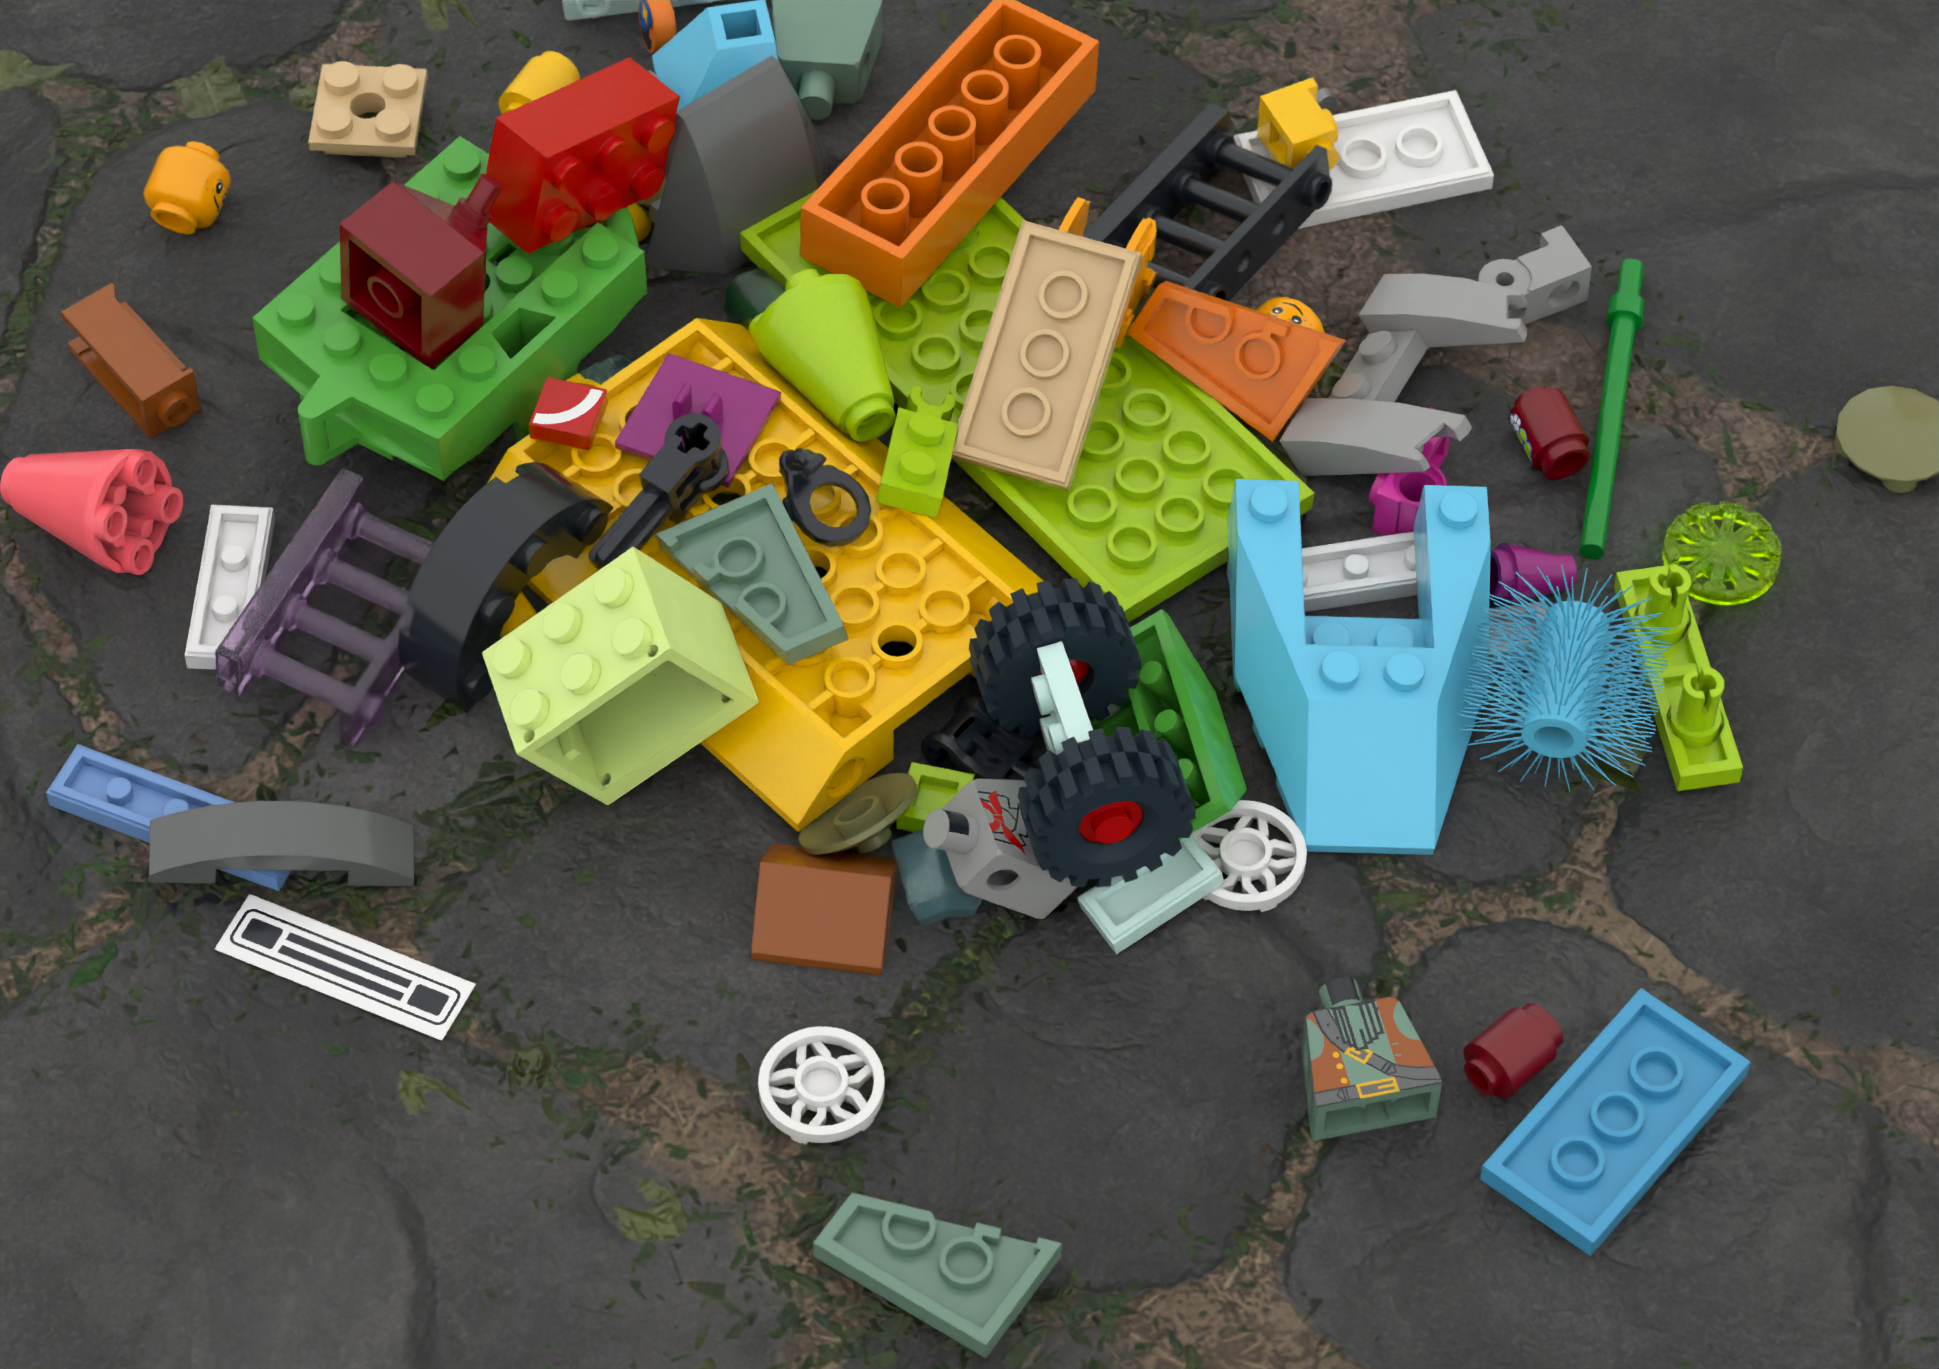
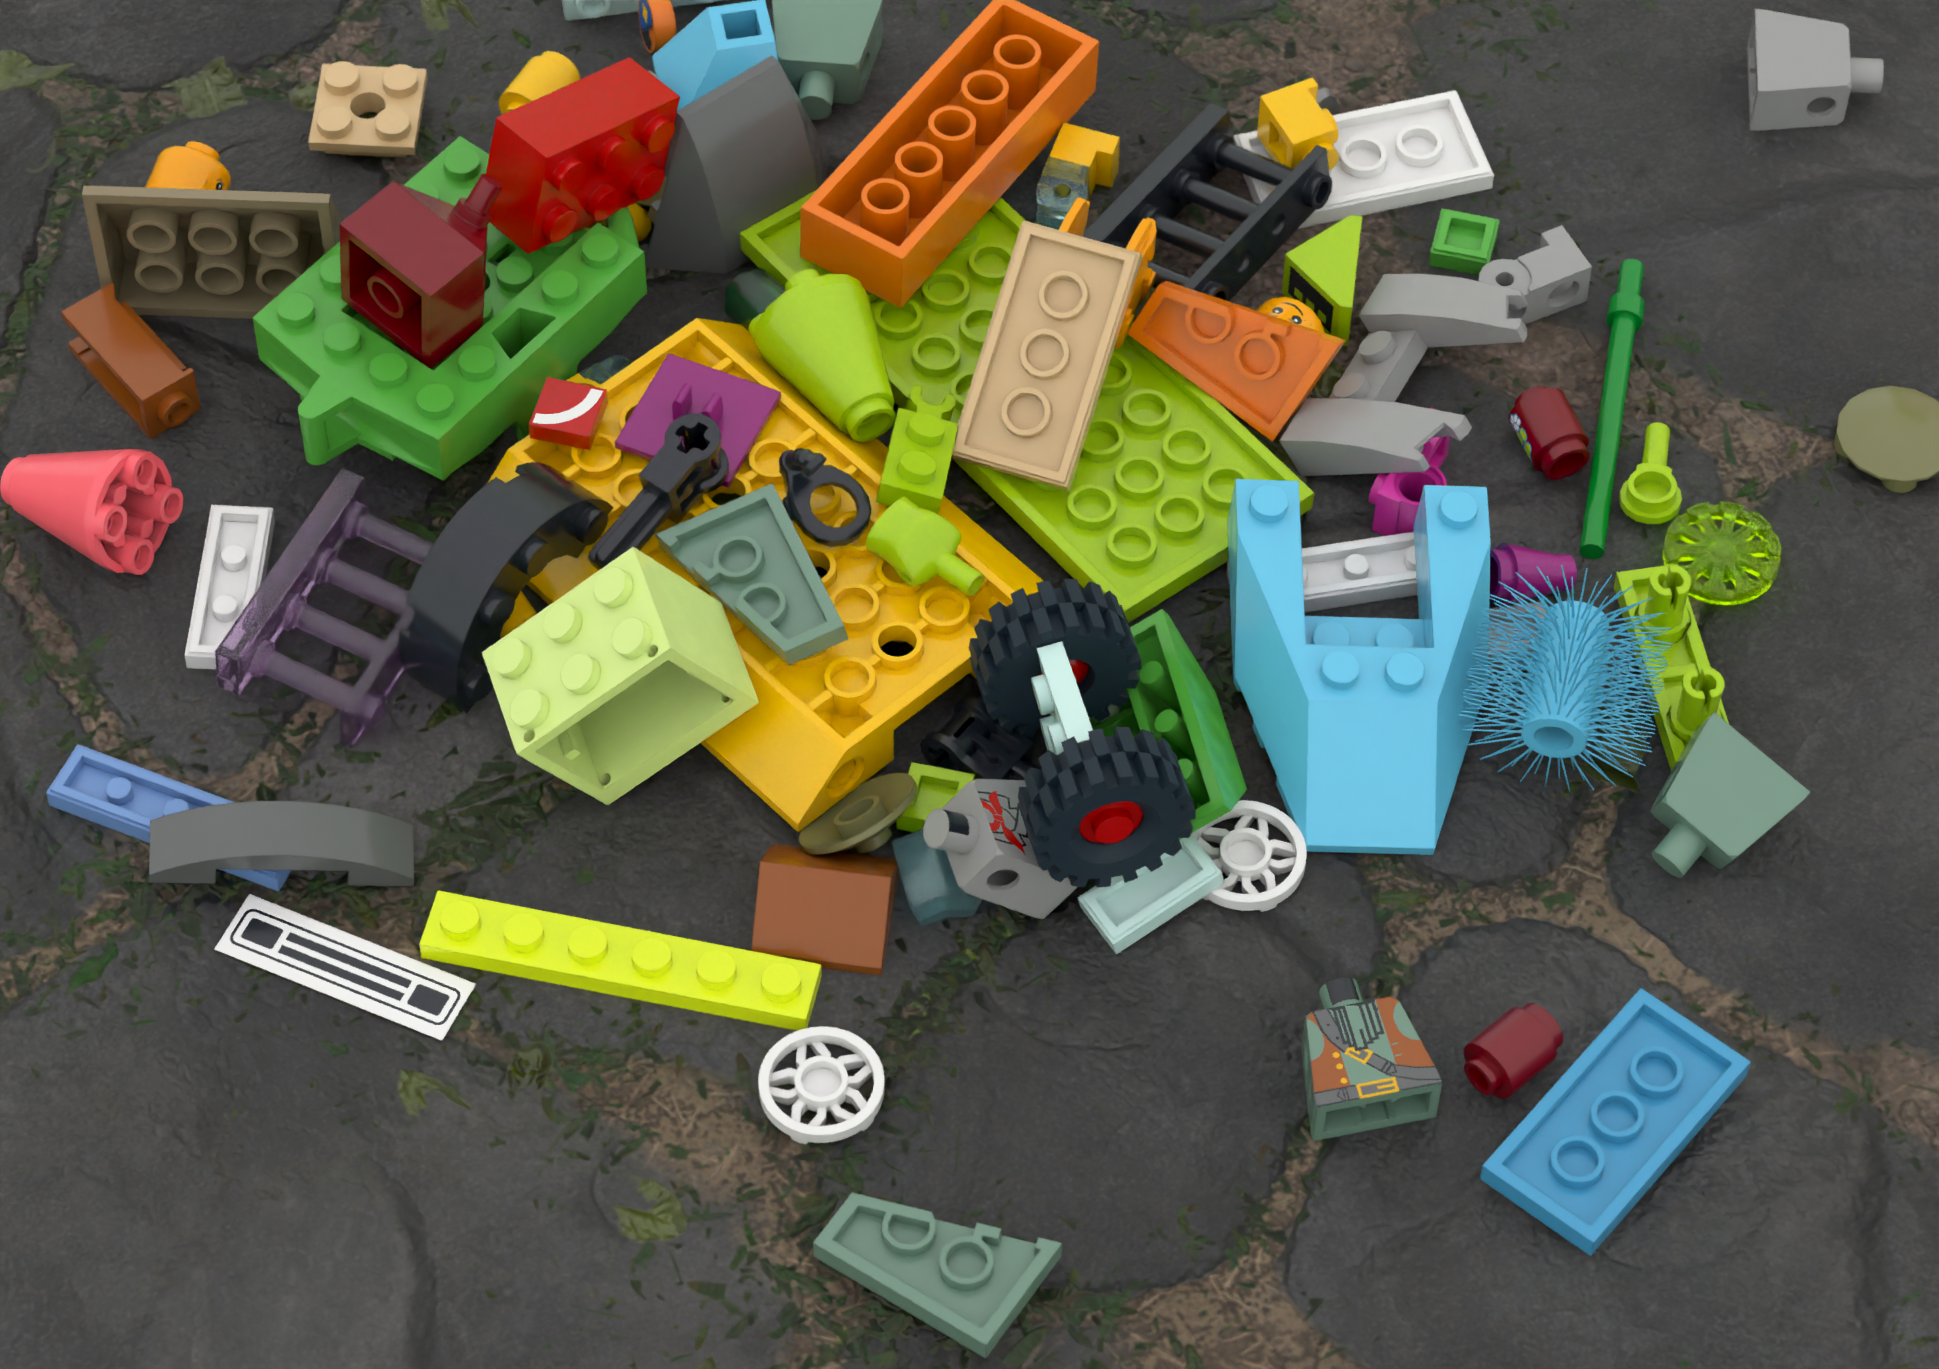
(205, 247): none -> dark tan slope
(620, 961): none -> neon yellow plate
(921, 547): none -> lime piece
(1073, 169): none -> leg
(1324, 275): none -> lime slope
(1463, 241): none -> bright green tile
(1651, 490): none -> lime plate
(1720, 798): none -> sand green torso
(1803, 72): none -> light grey torso

